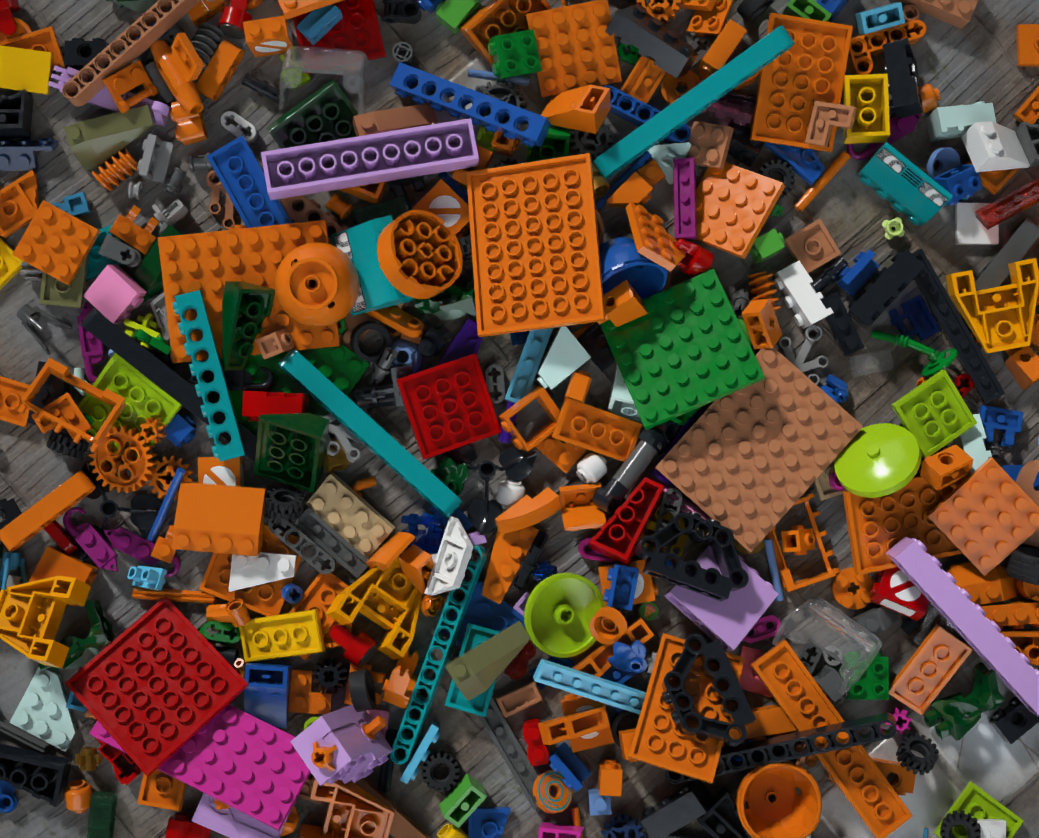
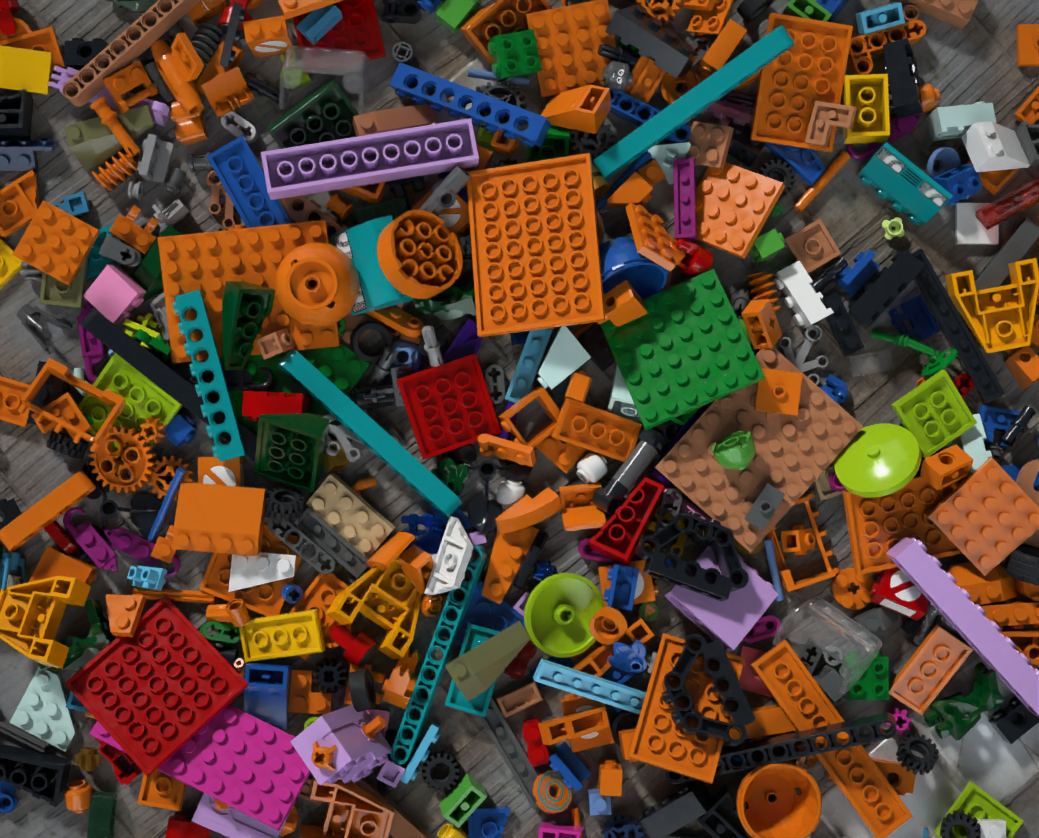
(109, 118): none -> orange pin
(124, 613): none -> orange wing
(227, 91): none -> orange hinge
(232, 34): none -> black plate
(390, 773): none -> lavender plate
(432, 346): none -> light grey axle
(450, 187): none -> dark grey piece
(506, 449): none -> orange plate
(617, 54): none -> black axle
(617, 75): none -> dark grey head
(735, 450): none -> bright green cylinder
(764, 506): none -> dark grey plate
(779, 392): none -> orange plate
(1018, 426): none -> black pin

